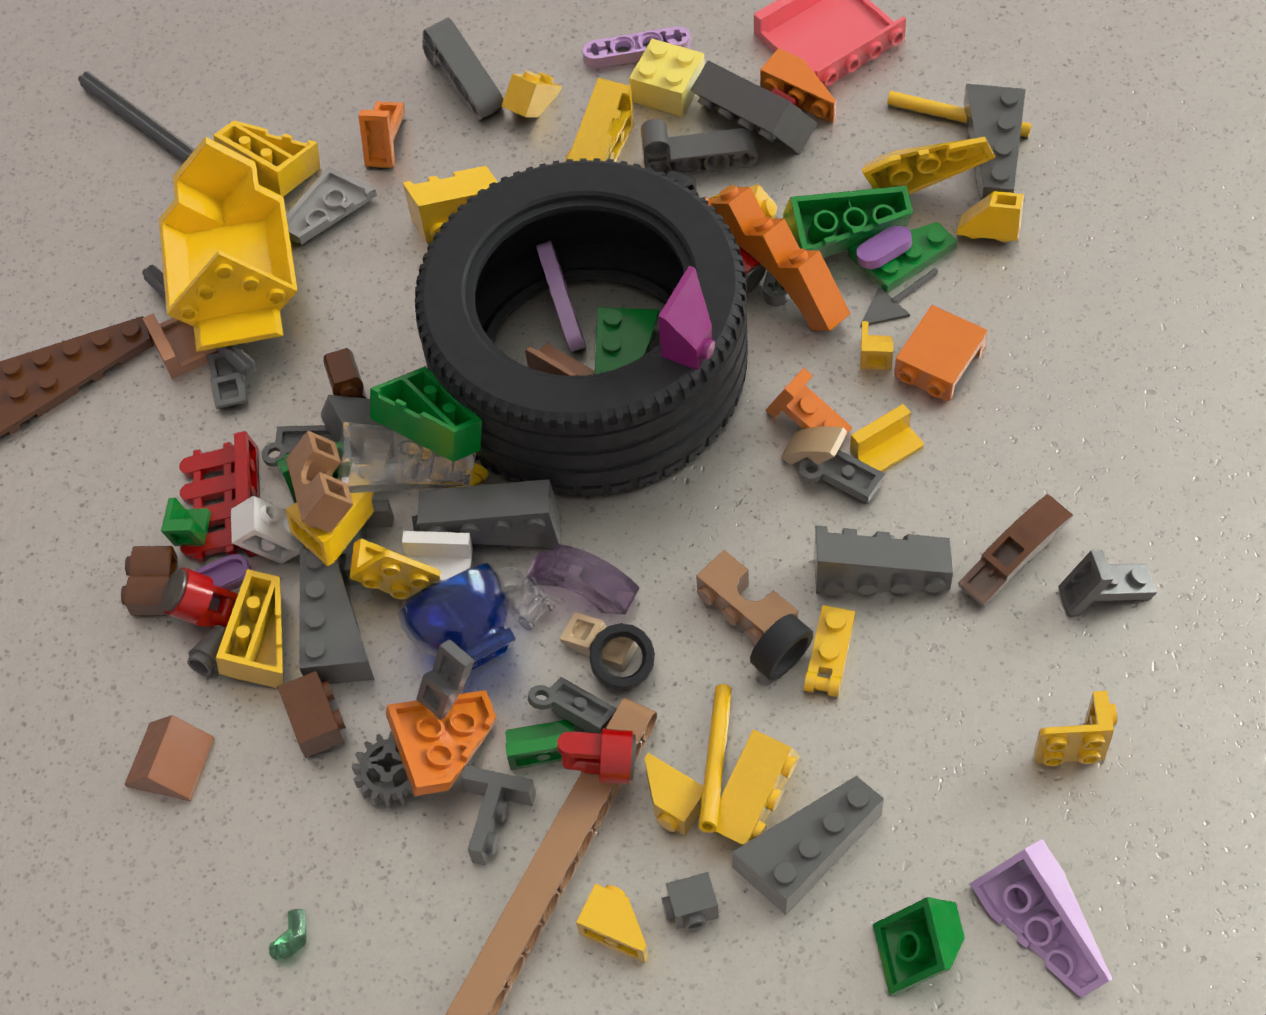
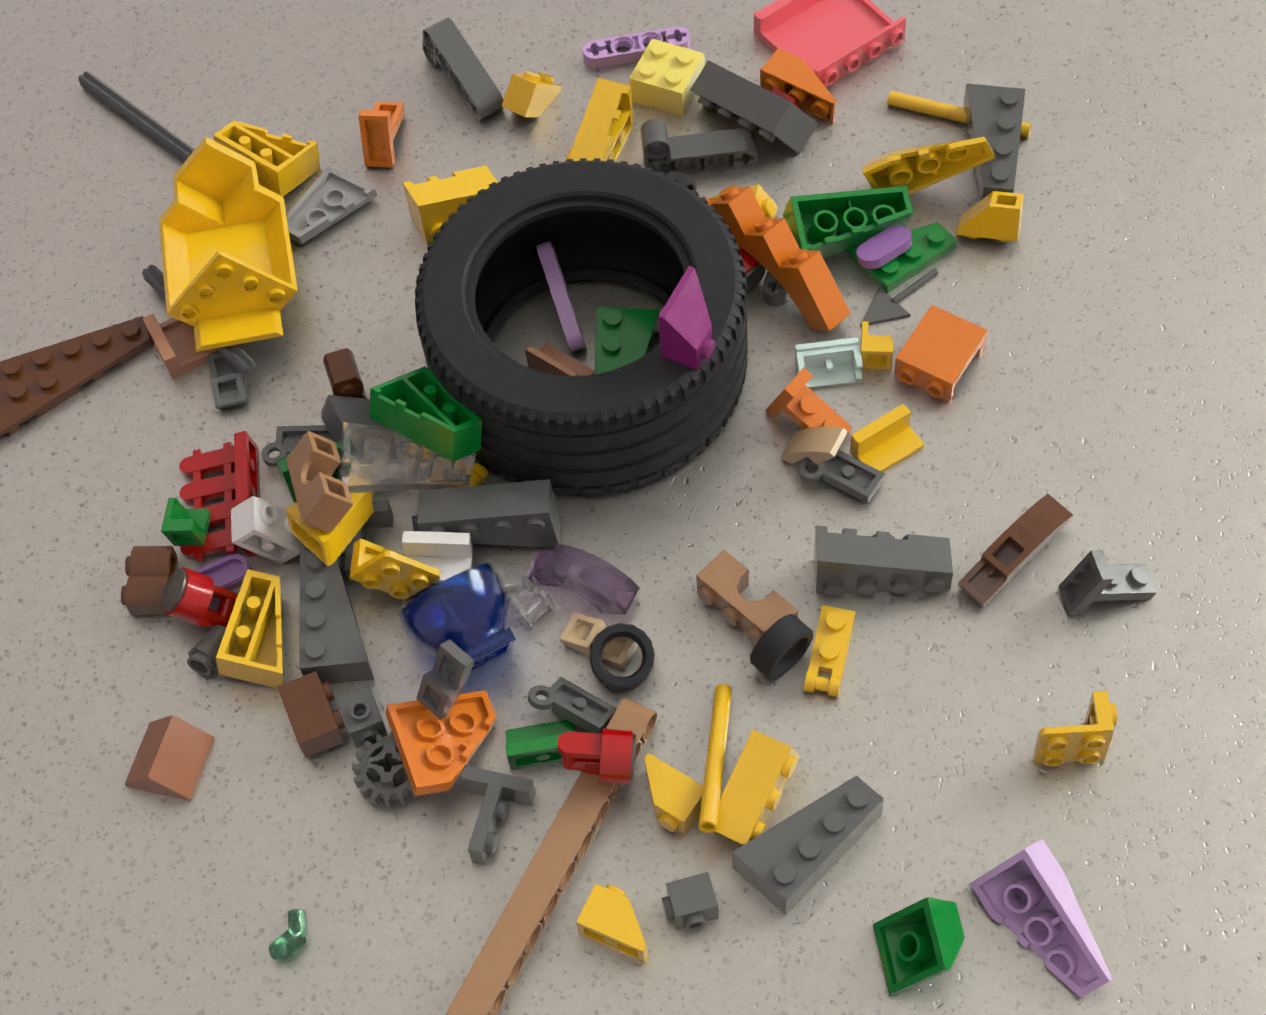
(362, 716): none -> dark grey brick
(830, 362): none -> light aqua hinge

